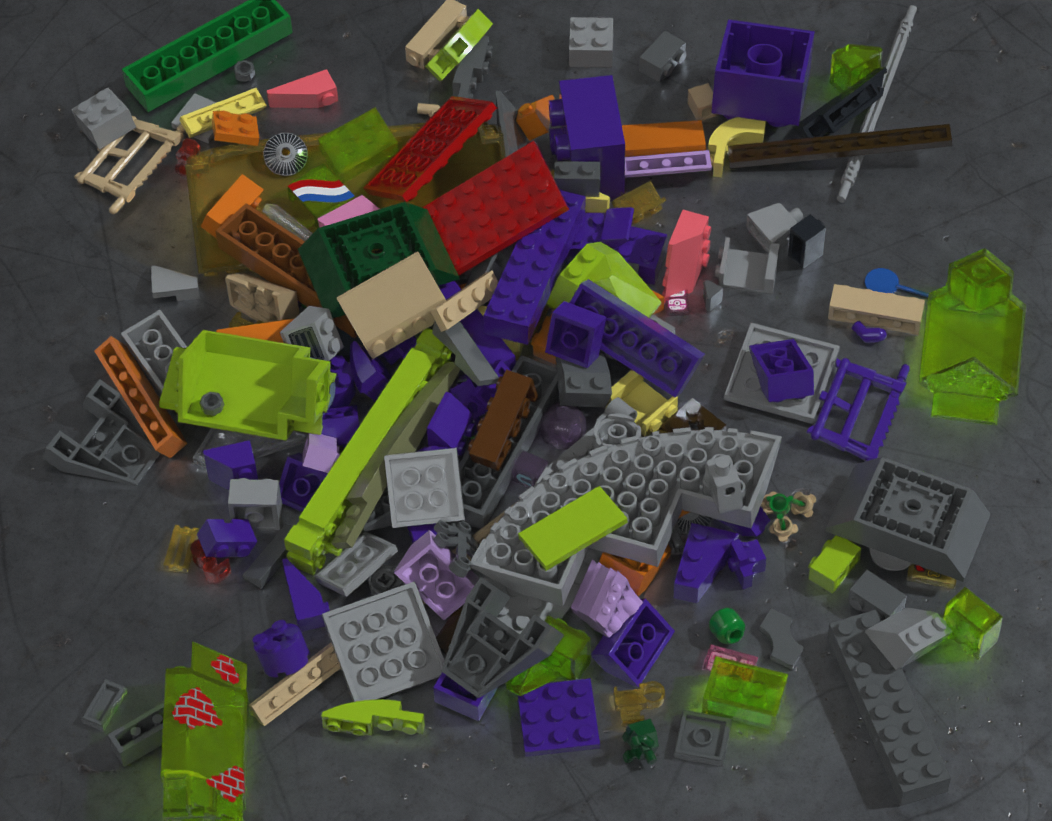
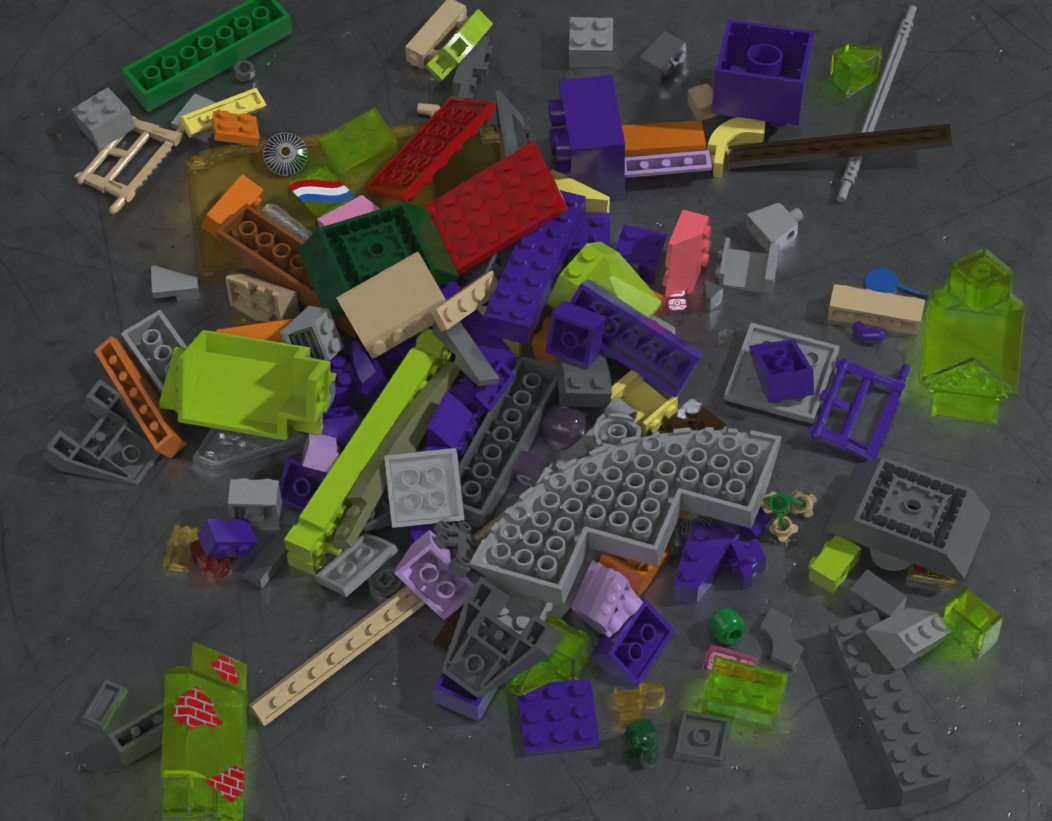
(189, 148): clear red leg -> none
(211, 403): dark grey tile -> none
(229, 463): dark purple slope -> none
(281, 649): dark purple brick -> none
(305, 599): dark purple slope -> none
(307, 92): coral slope -> none
(363, 716): lime slope -> none
(384, 643): light grey plate -> none
(502, 419): reddish brown wedge -> none
(534, 118): orange slope -> none
(572, 528): lime tile -> none
(578, 177): dark grey brick -> none
(617, 226): dark purple slope -> none
(643, 200): clear yellow bracket -> none
(721, 475): light grey torso -> none
(806, 241): black brick -> none
(843, 107): black wedge -> none

